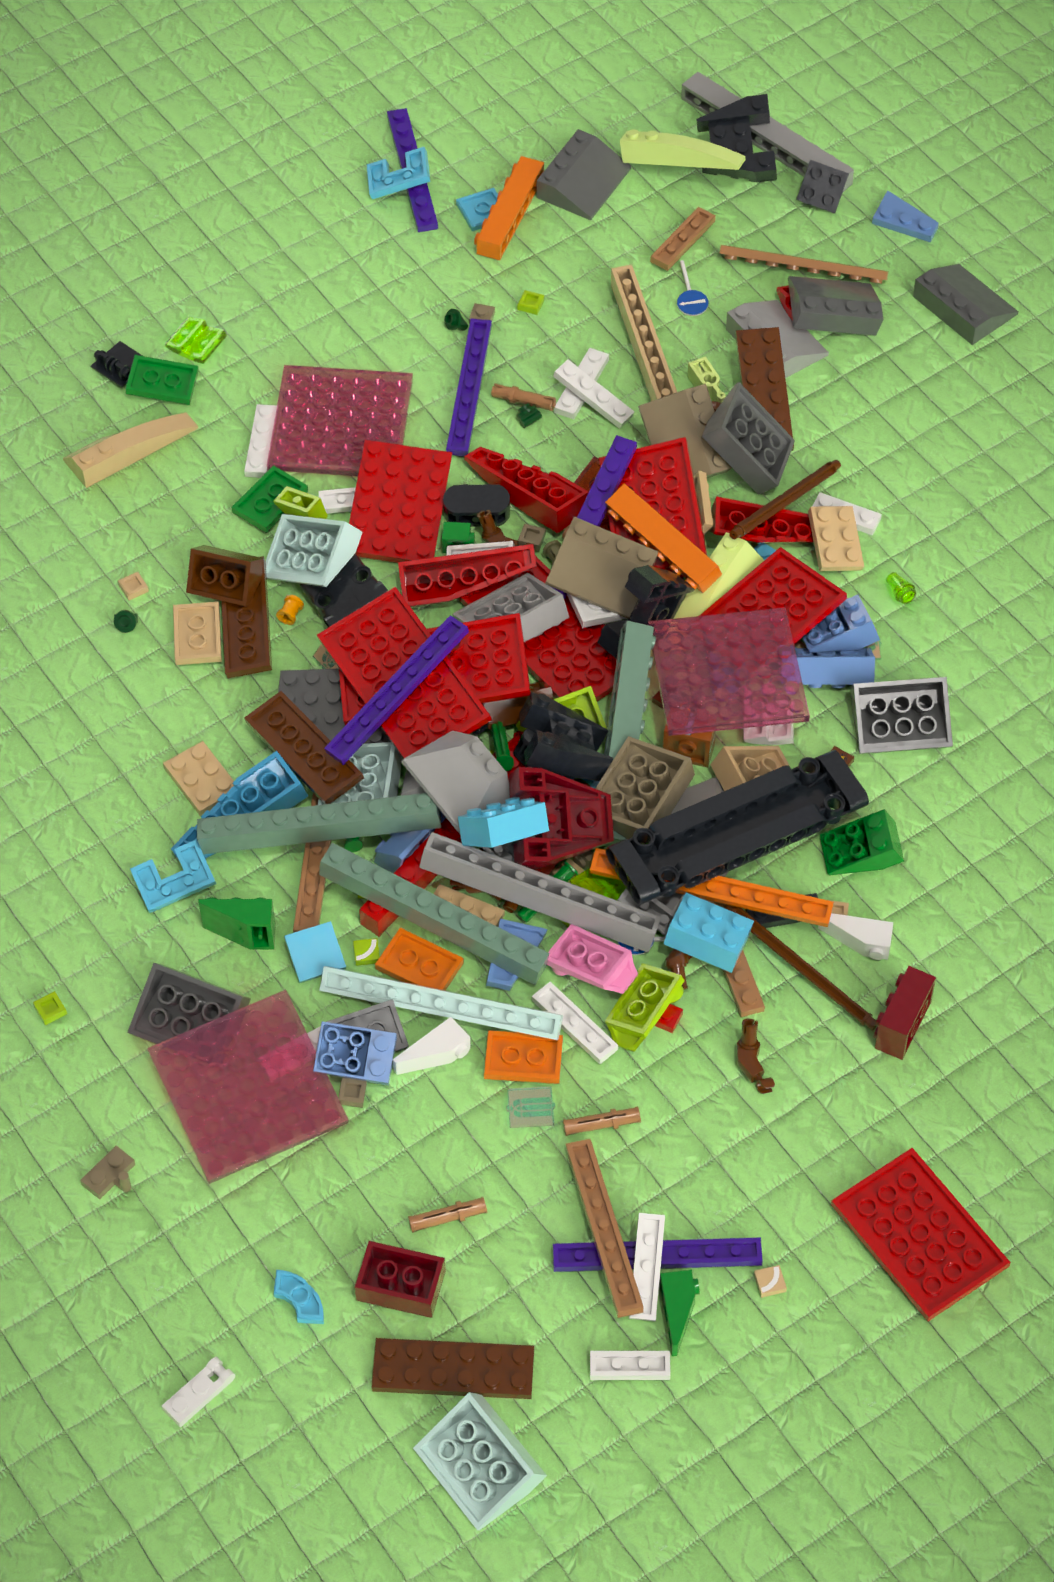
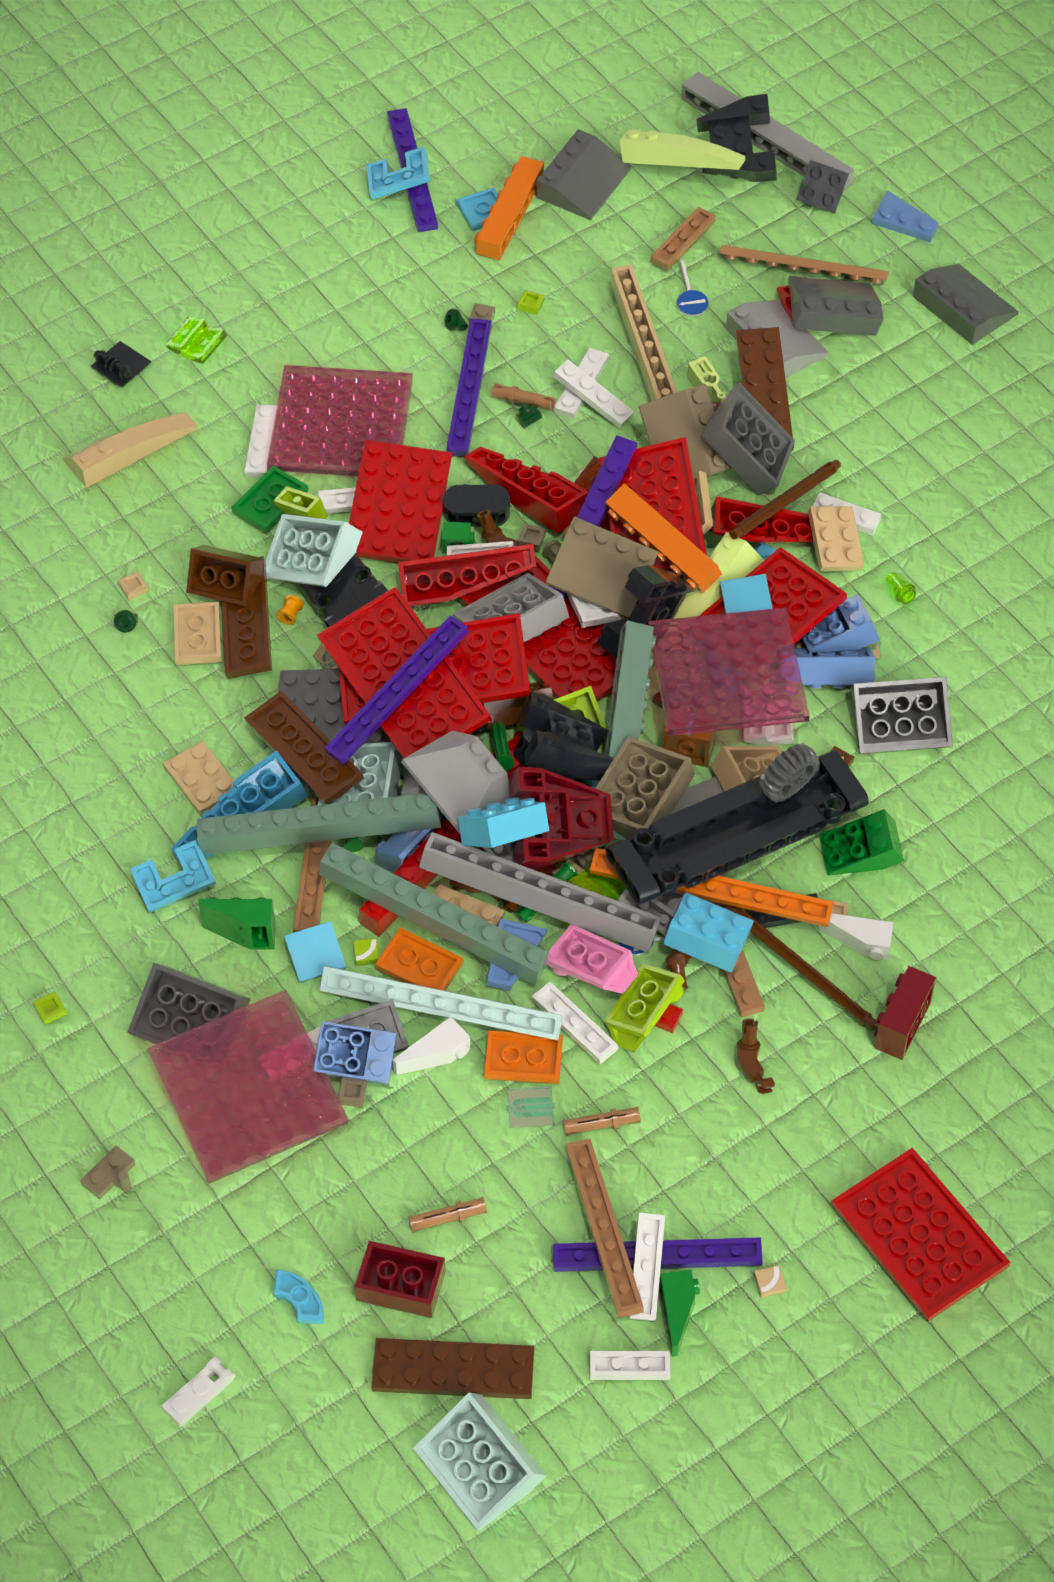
(162, 379): green plate -> none
(746, 594): none -> medium azure tile
(789, 772): none -> dark grey gear

